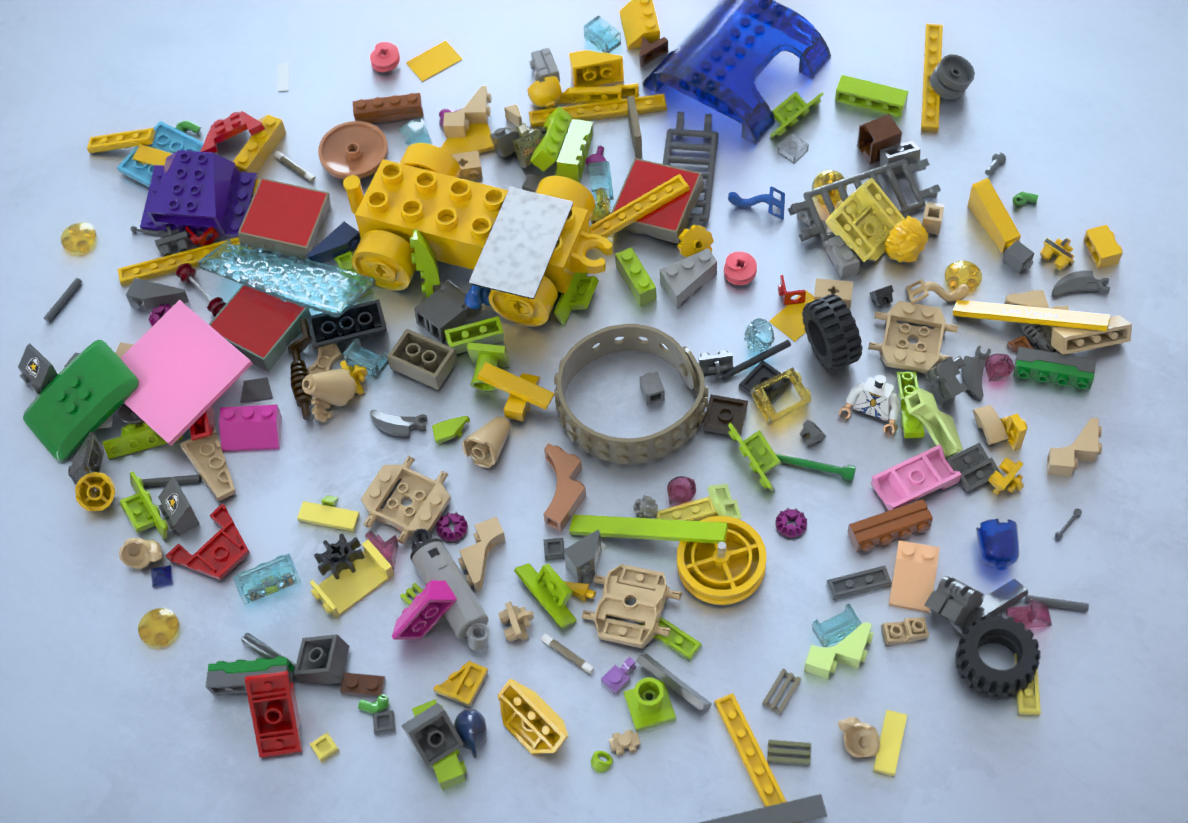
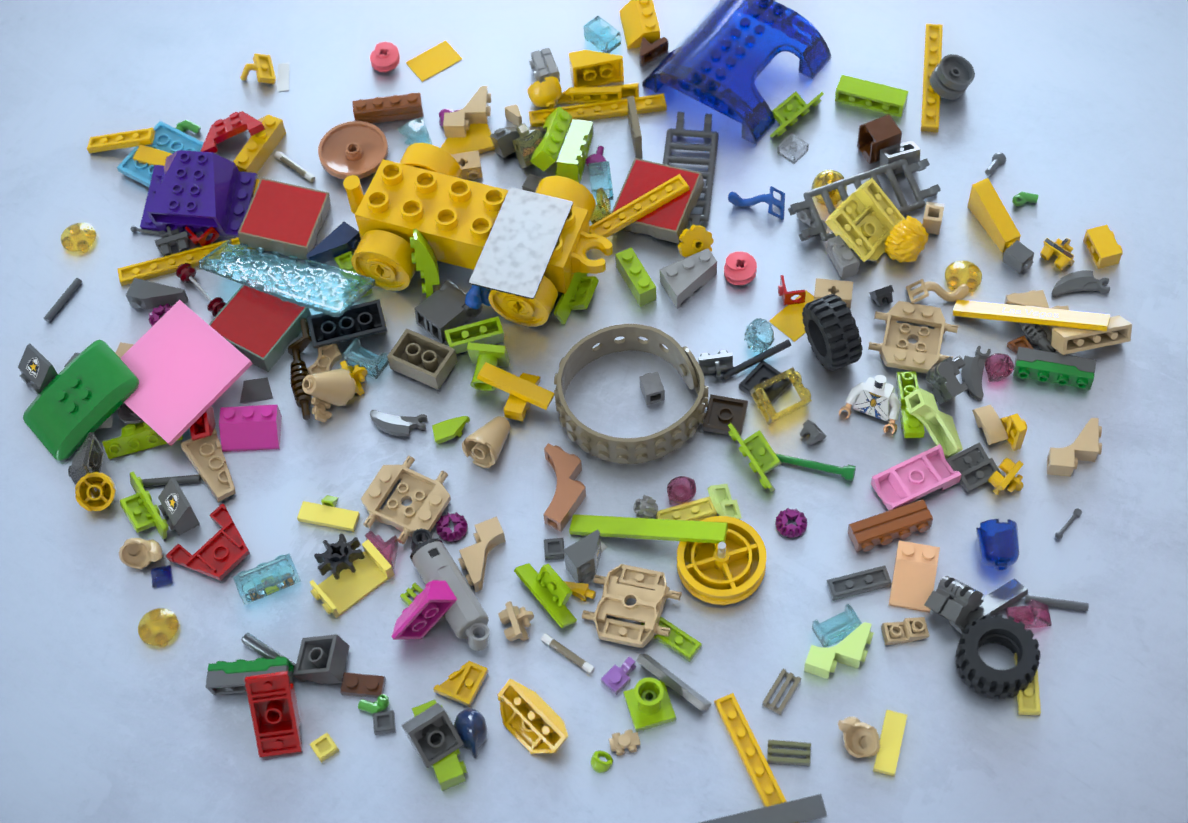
(263, 68): none -> yellow plate

